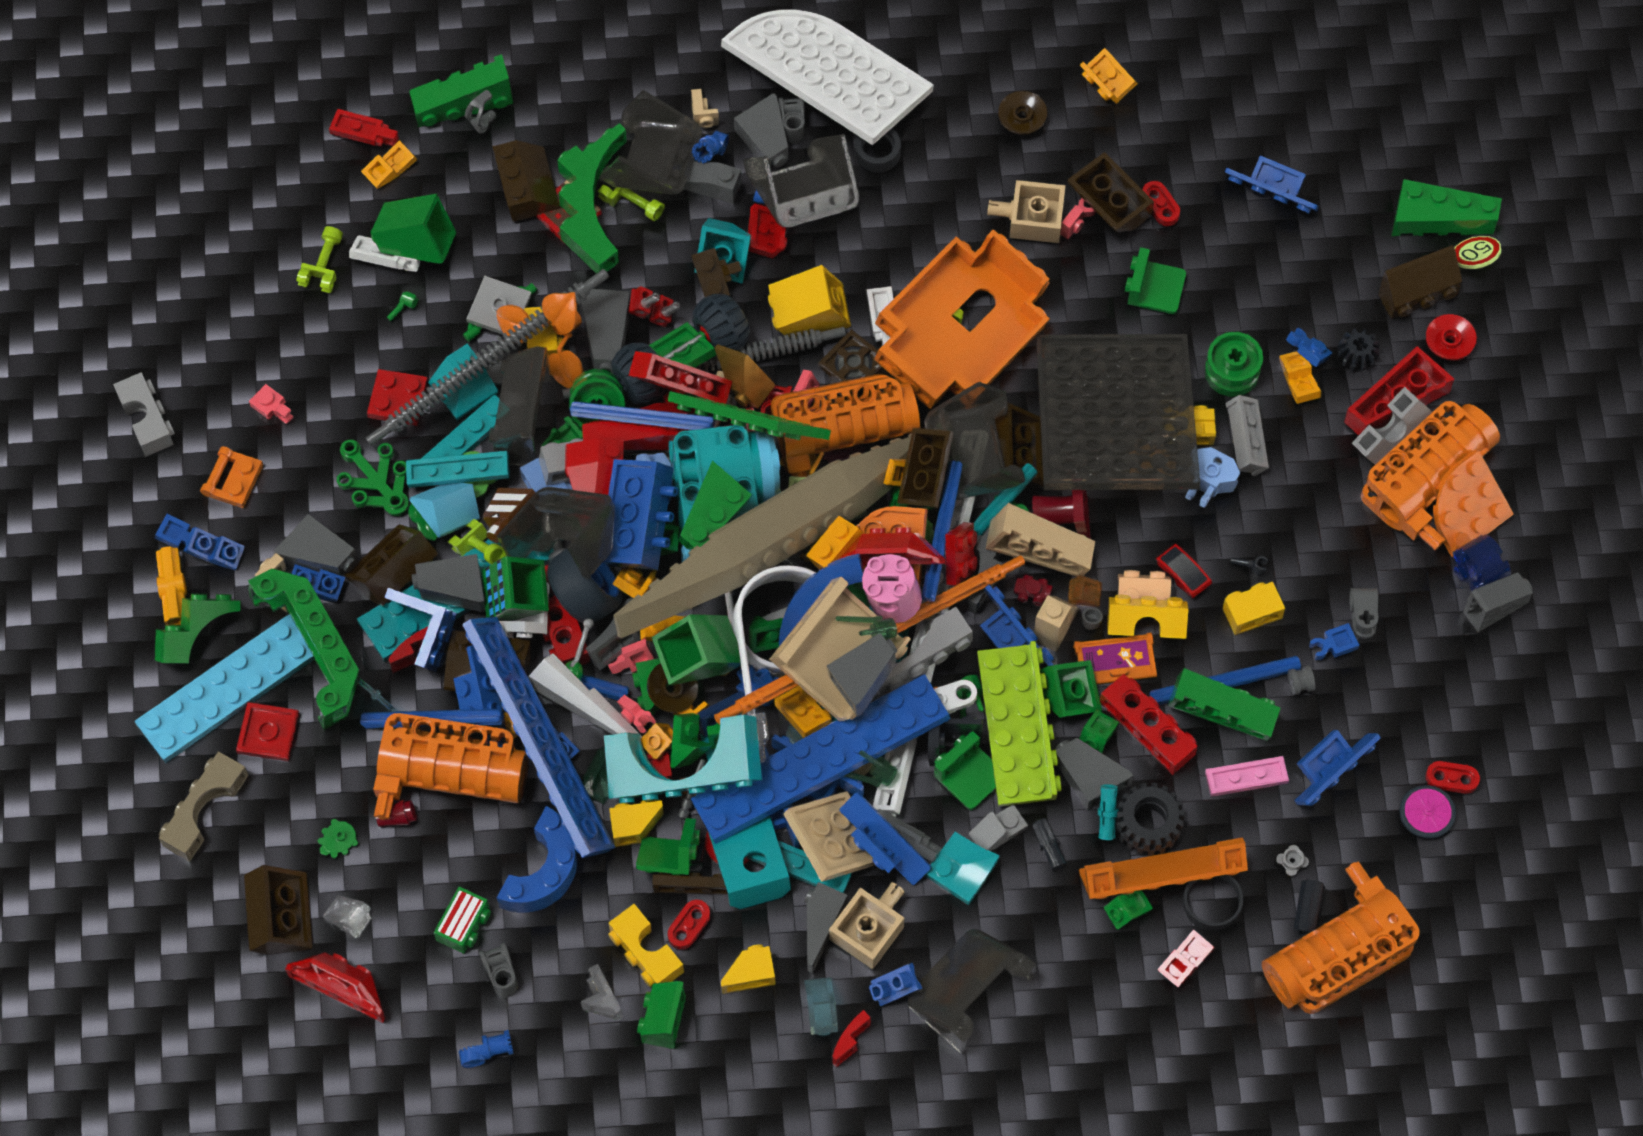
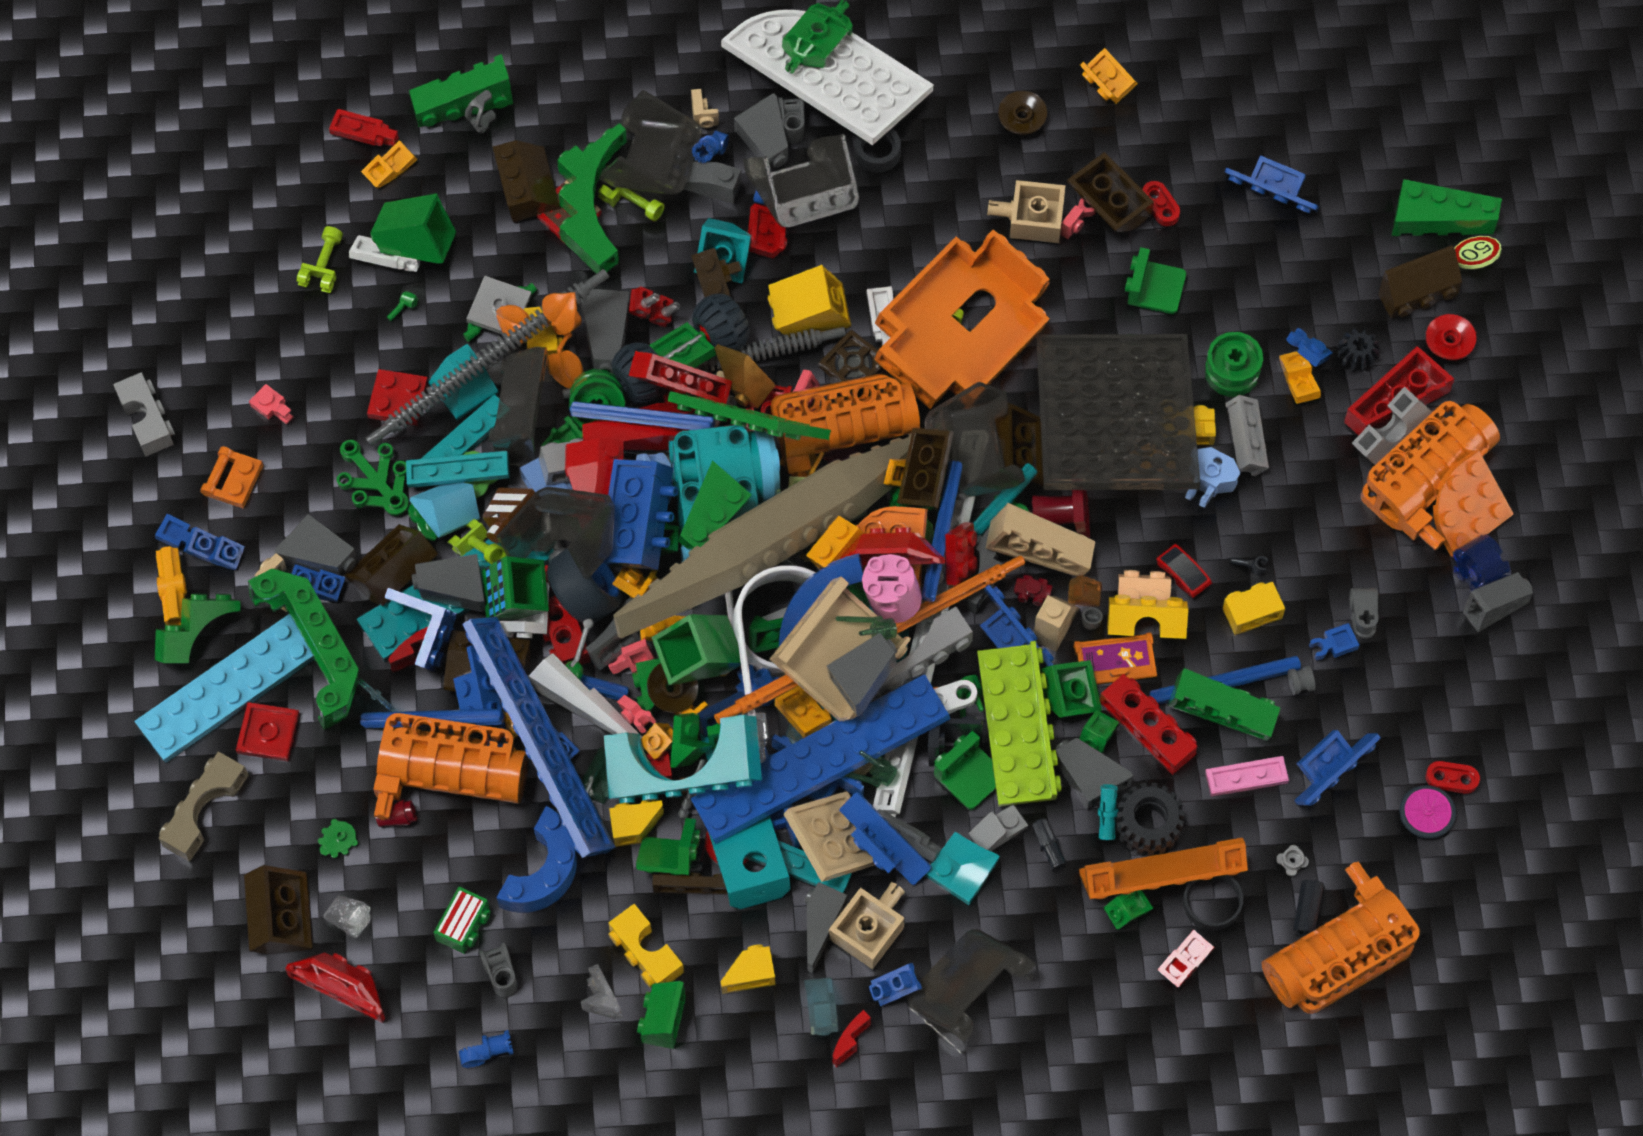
(688, 925): red plate -> none
(813, 47): none -> green plate

